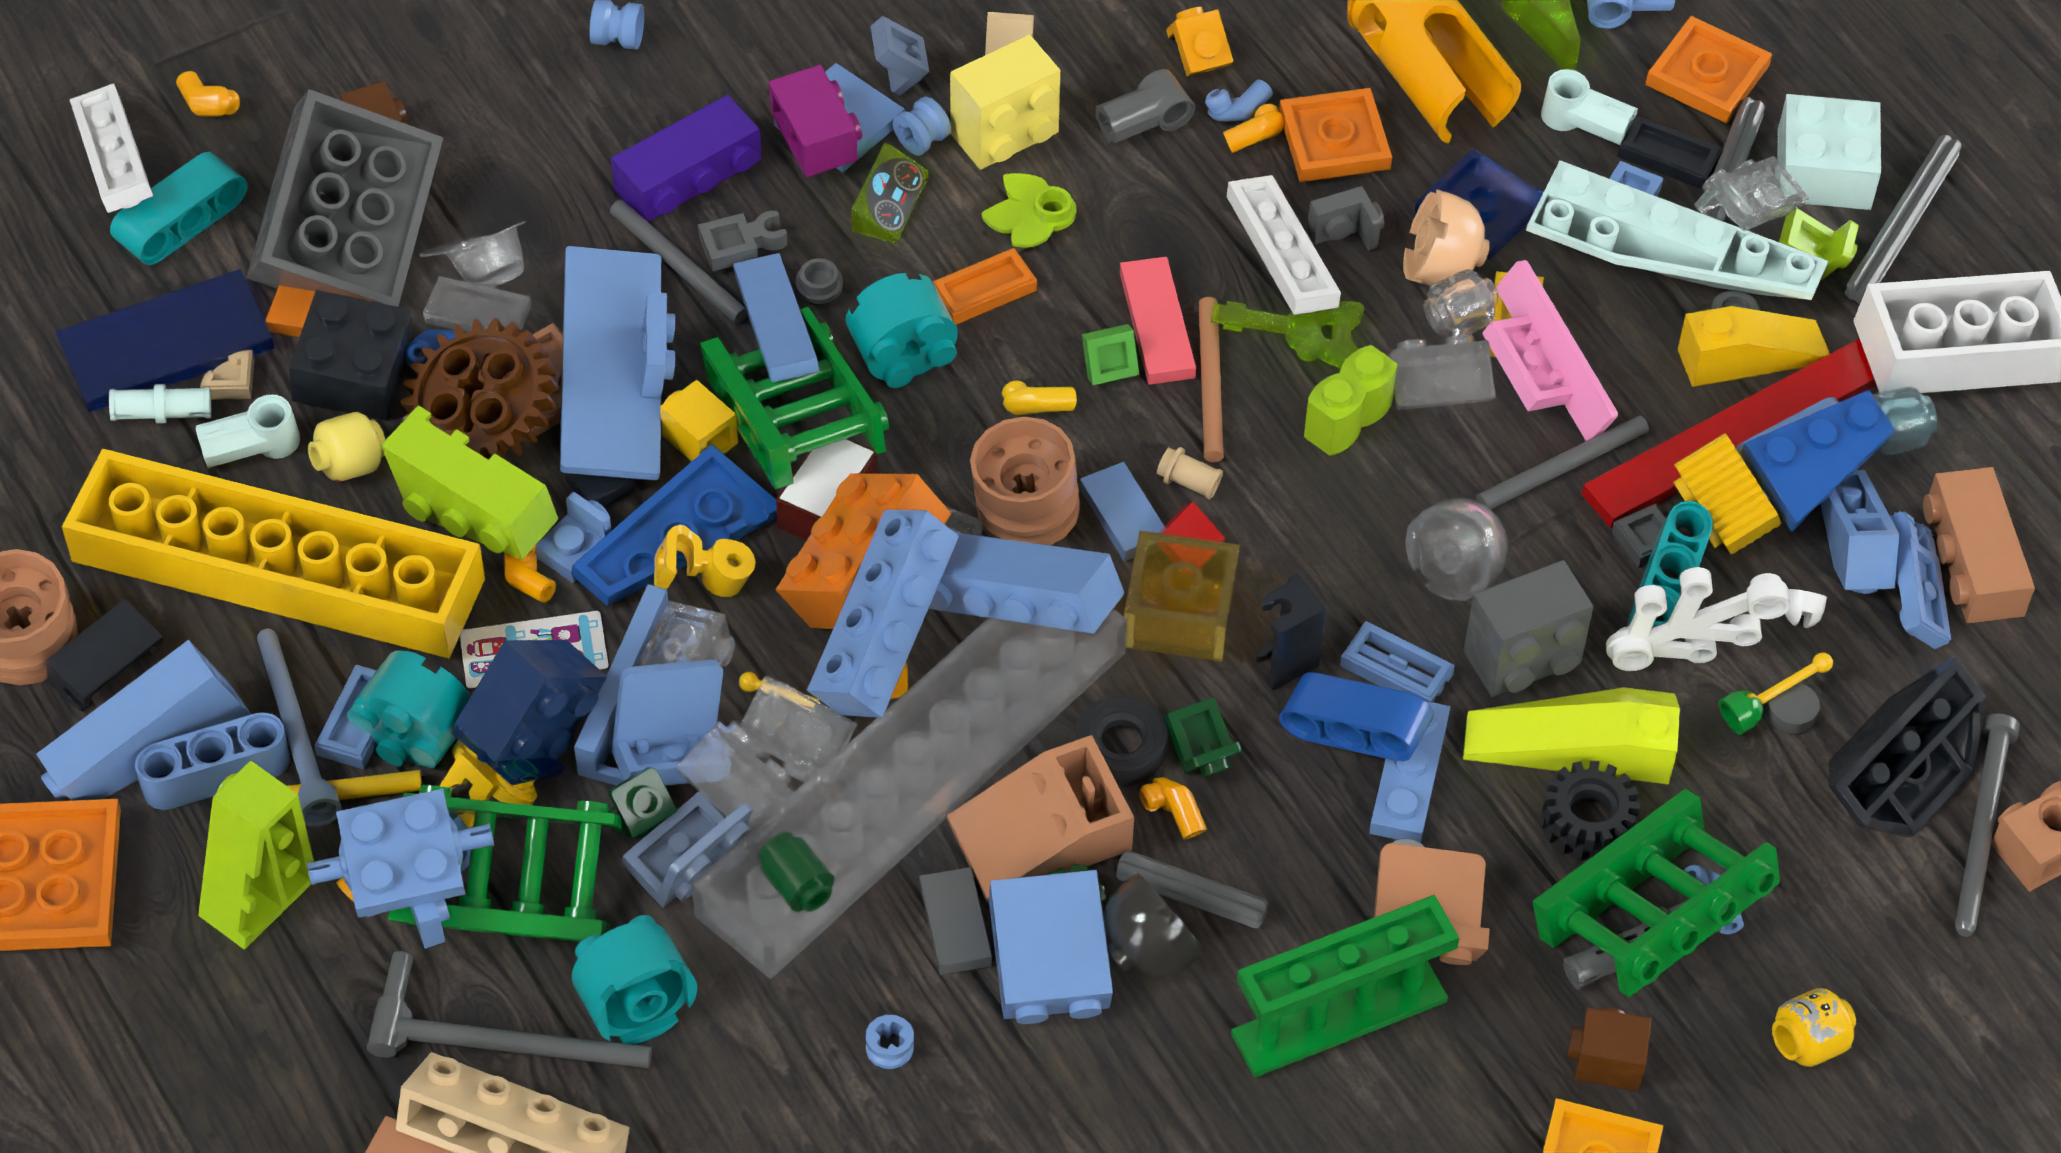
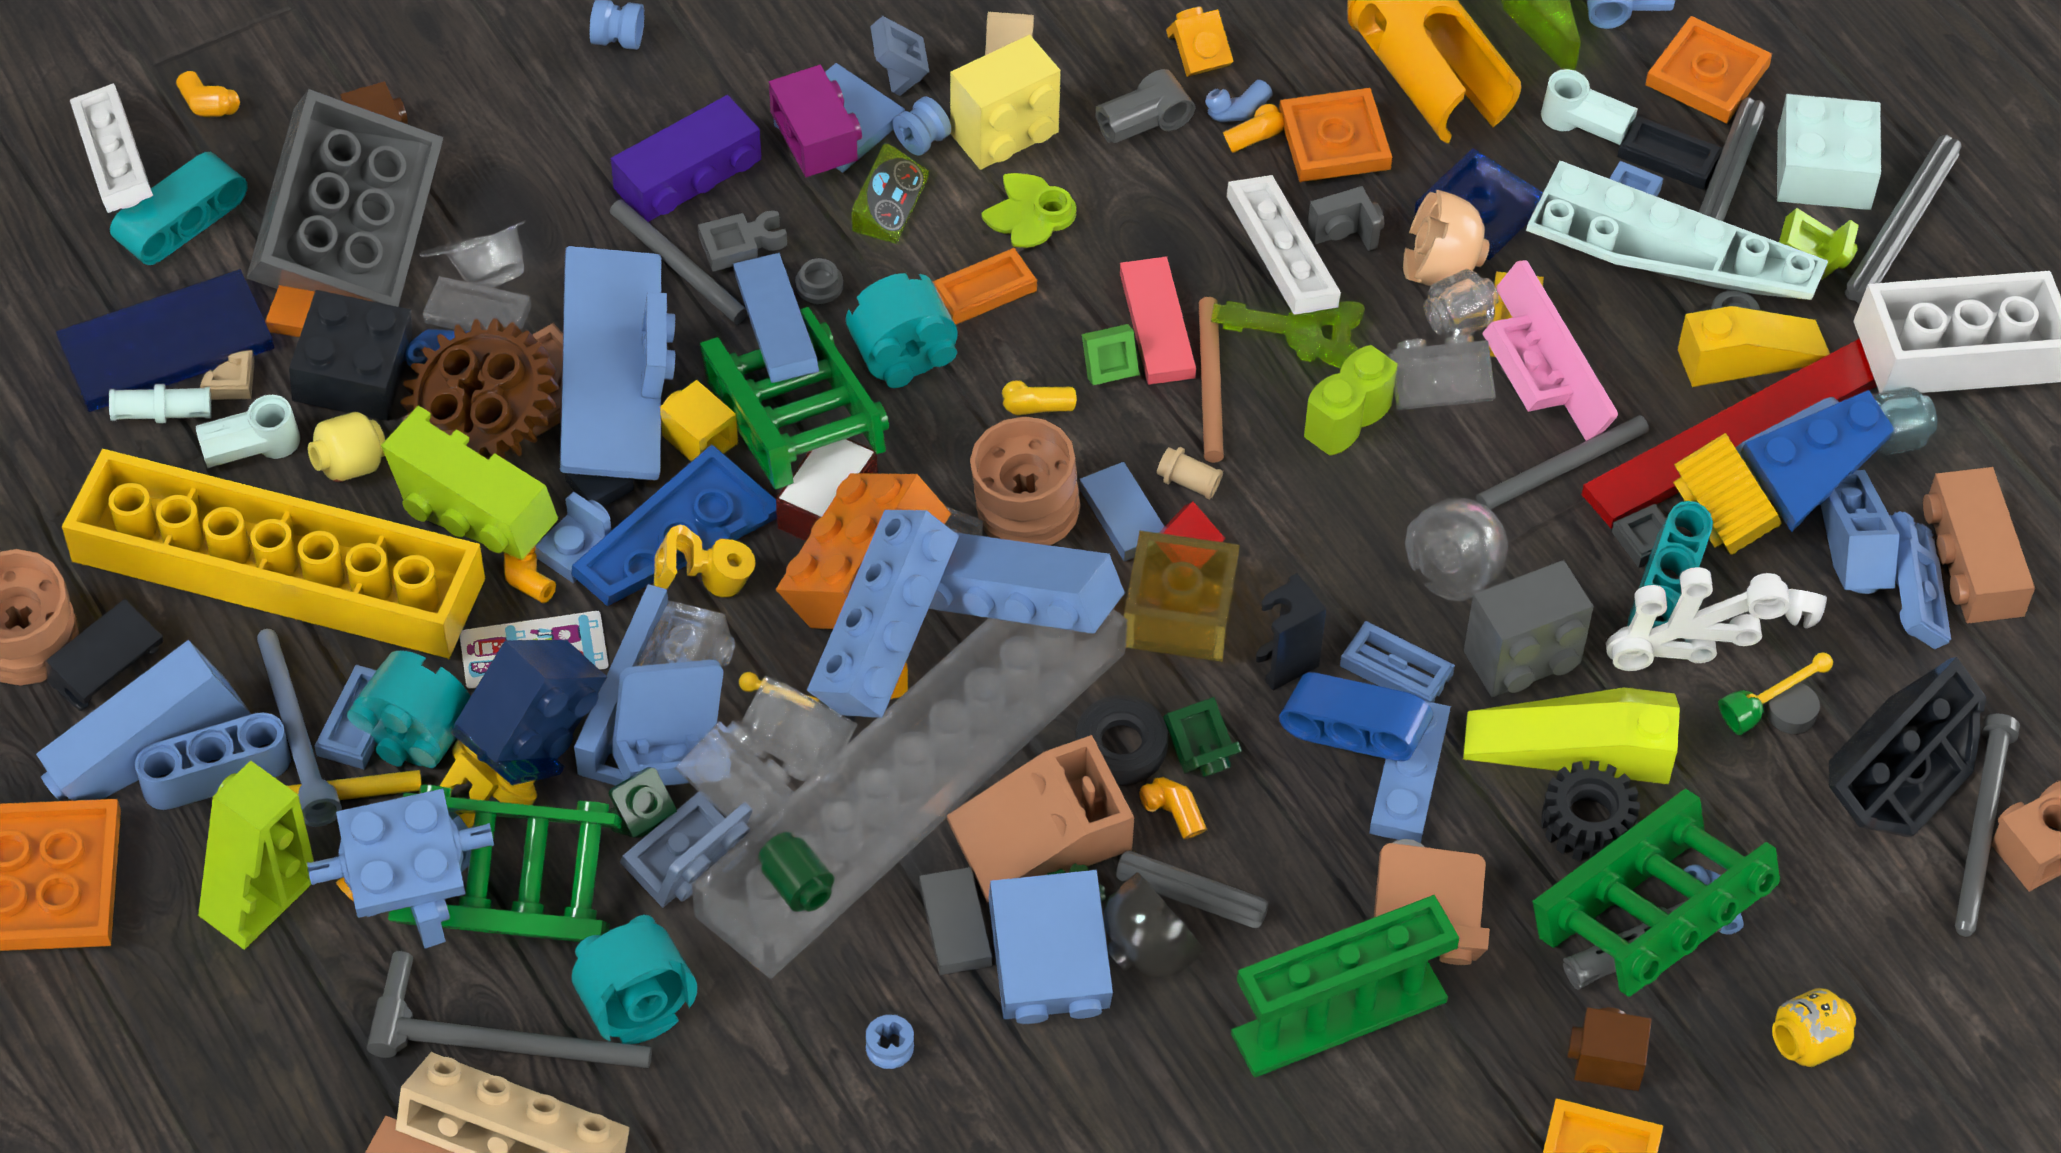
(1753, 193): clear bracket -> none

